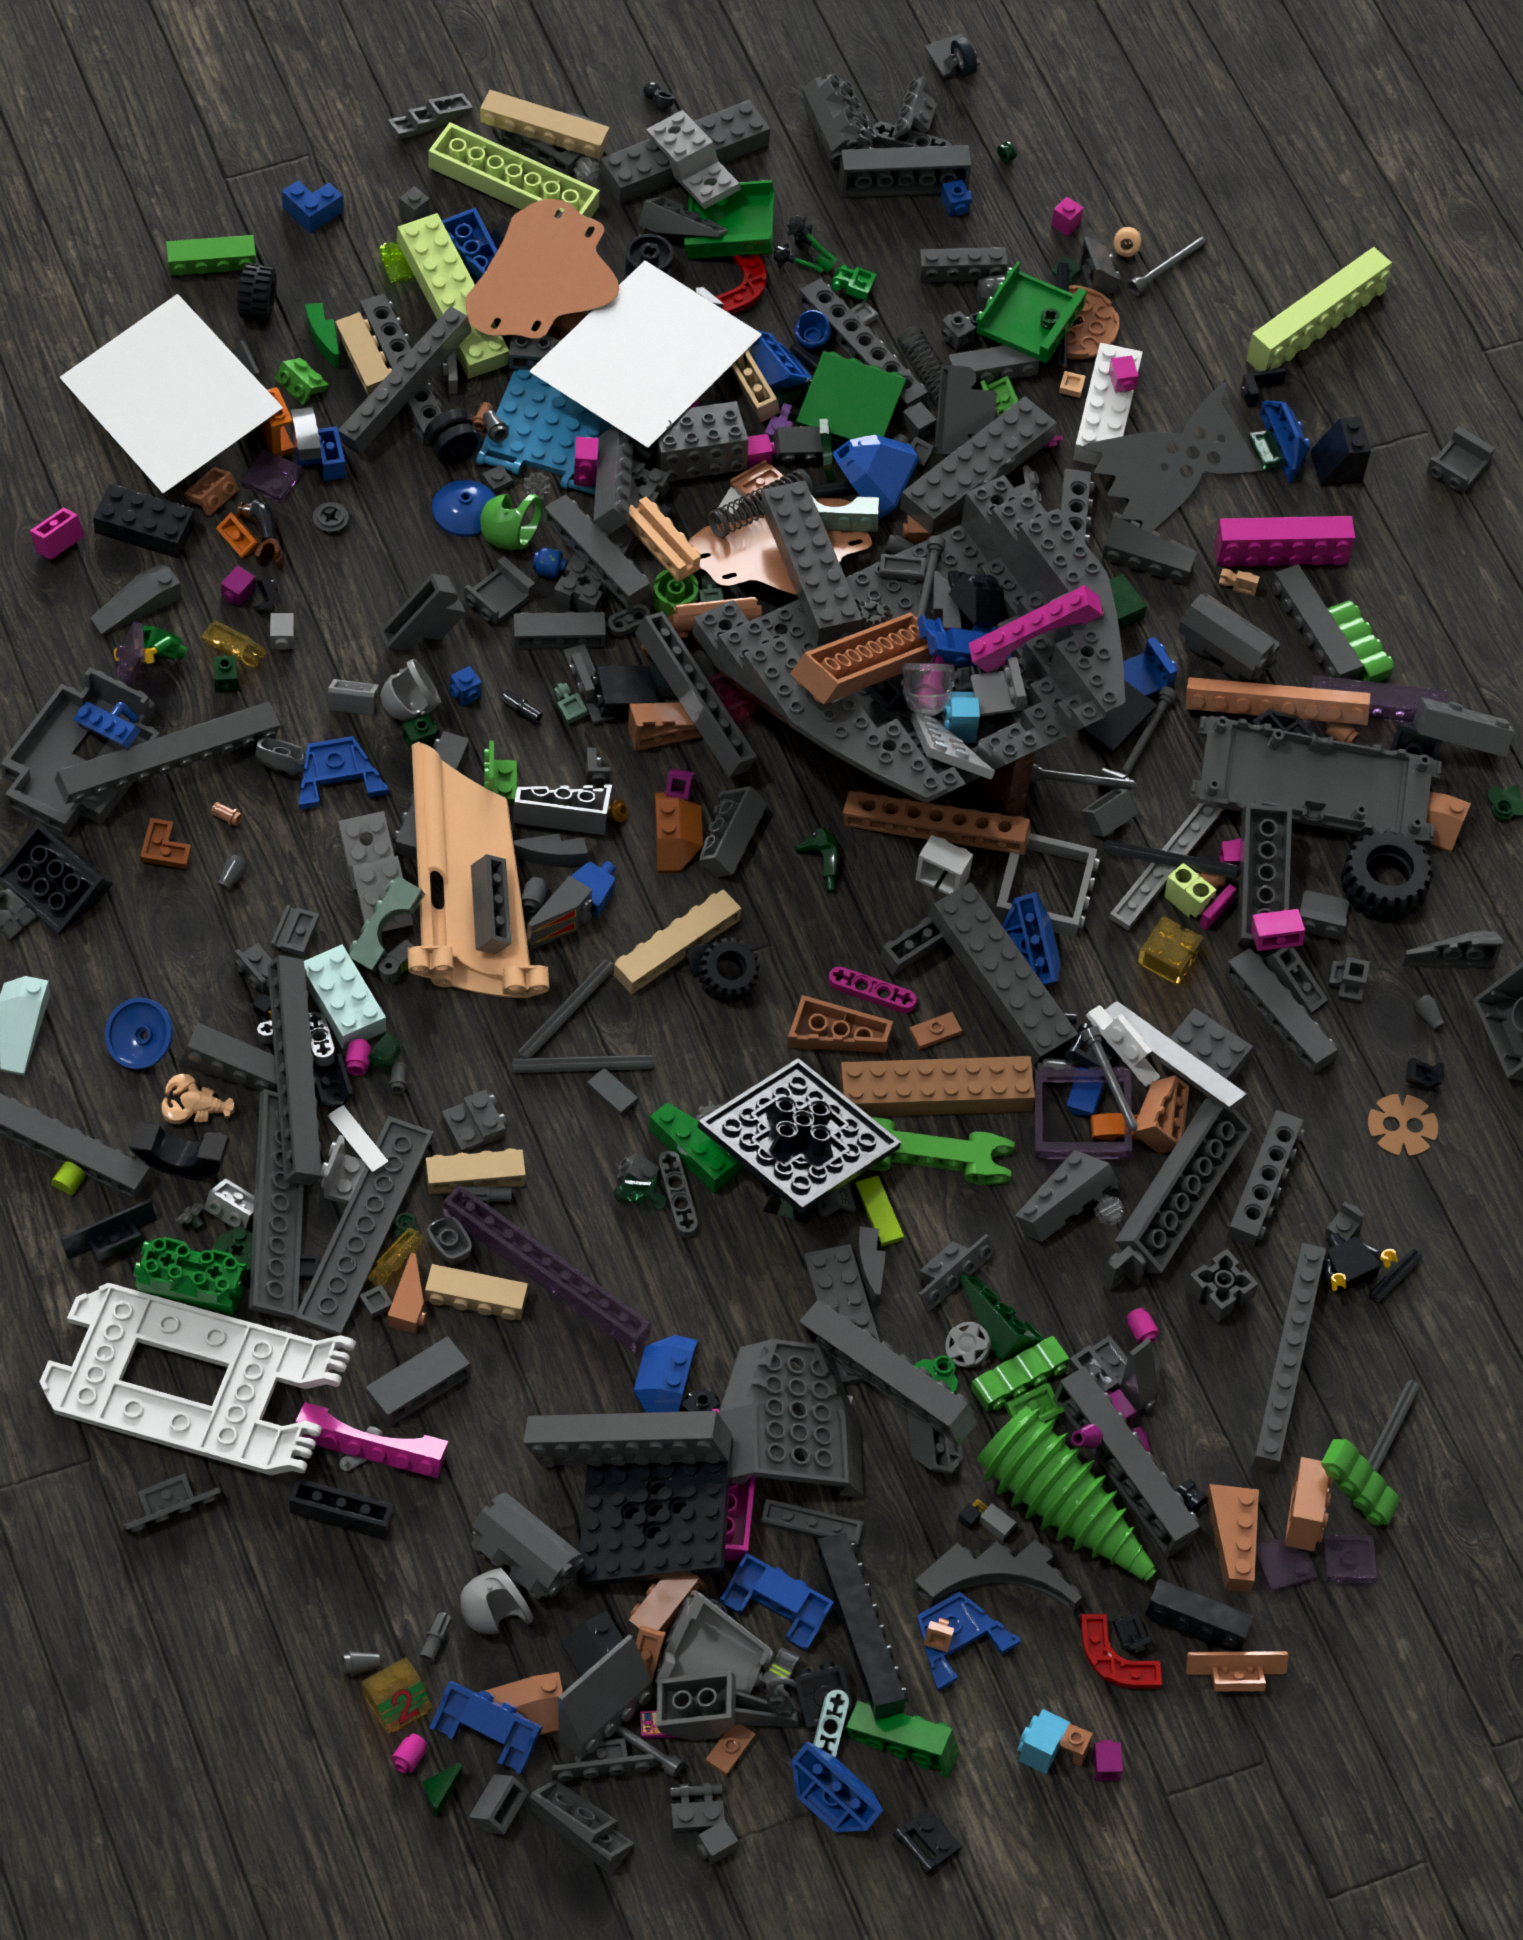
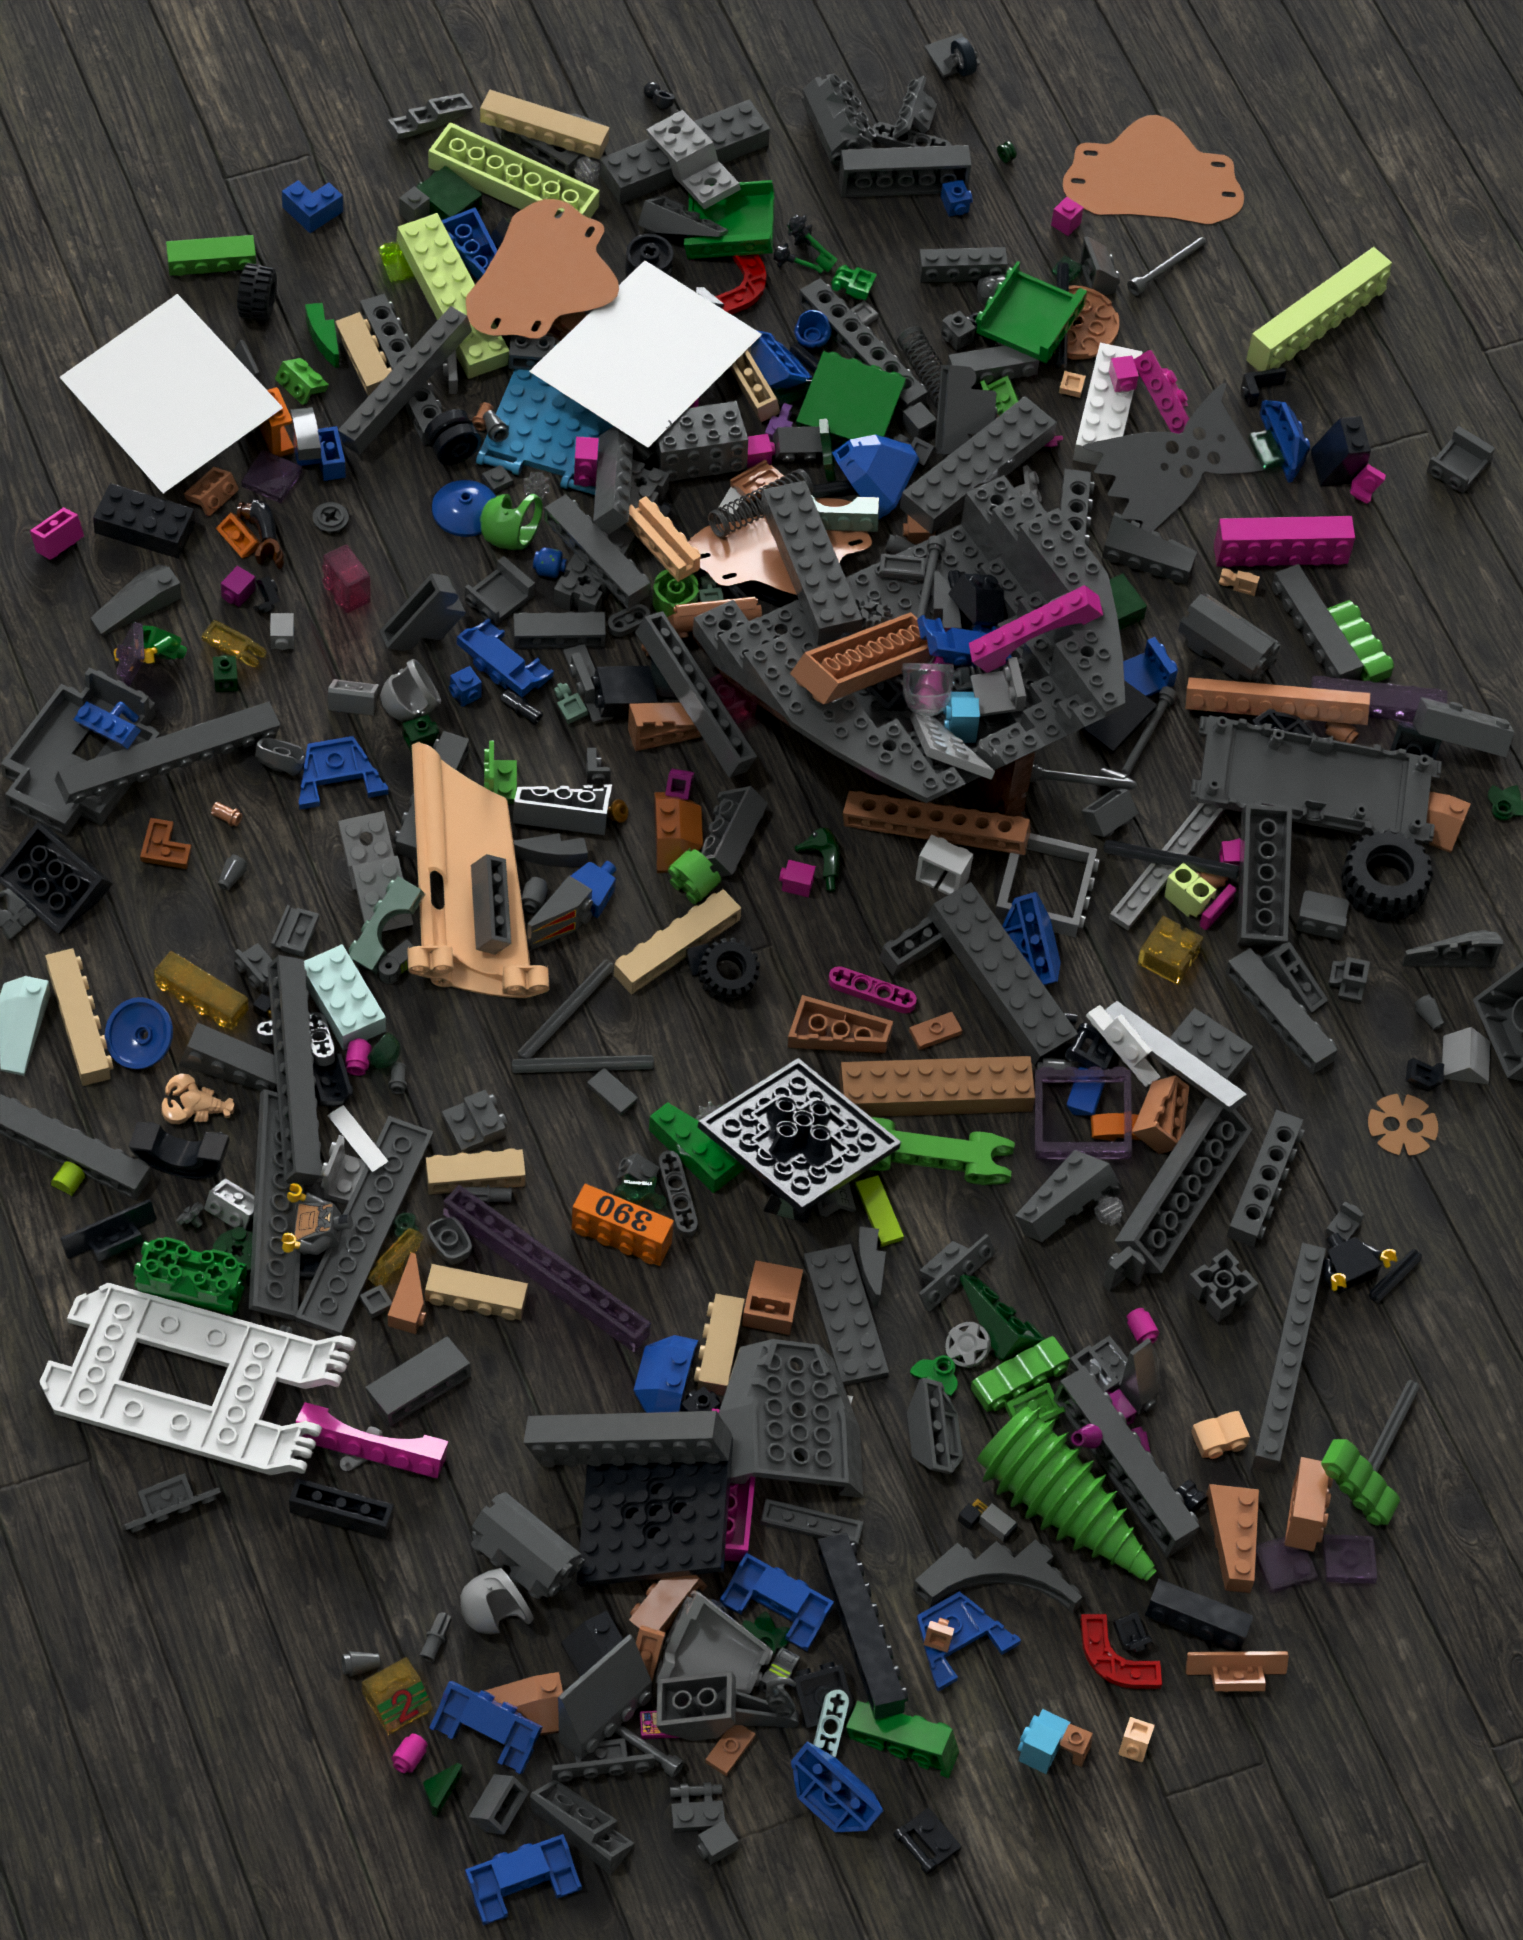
(78, 1016): none -> tan brick
(200, 990): none -> clear yellow brick
(316, 1225): none -> torso
(346, 578): none -> clear pink brick
(449, 194): none -> dark green brick
(500, 661): none -> blue bracket
(519, 1871): none -> blue bracket
(622, 1225): none -> orange brick
(693, 875): none -> bright green brick
(721, 1343): none -> tan brick
(765, 1631): none -> dark green plate
(772, 1297): none -> nougat slope
(797, 878): none -> dark pink brick
(889, 1372): dark grey brick -> none
(1049, 313): dark green bush -> none
(1092, 1037): dark grey piece -> none
(1107, 1761): magenta brick -> none
(1127, 249): light nougat head -> none
(1136, 1739): none -> light nougat bracket
(1154, 173): none -> nougat piece
(1164, 391): none -> dark pink bracket
(1220, 1435): none -> light nougat brick
(1277, 929): dark pink brick -> none
(1366, 483): none -> dark pink bracket
(1466, 1056): none -> light grey slope

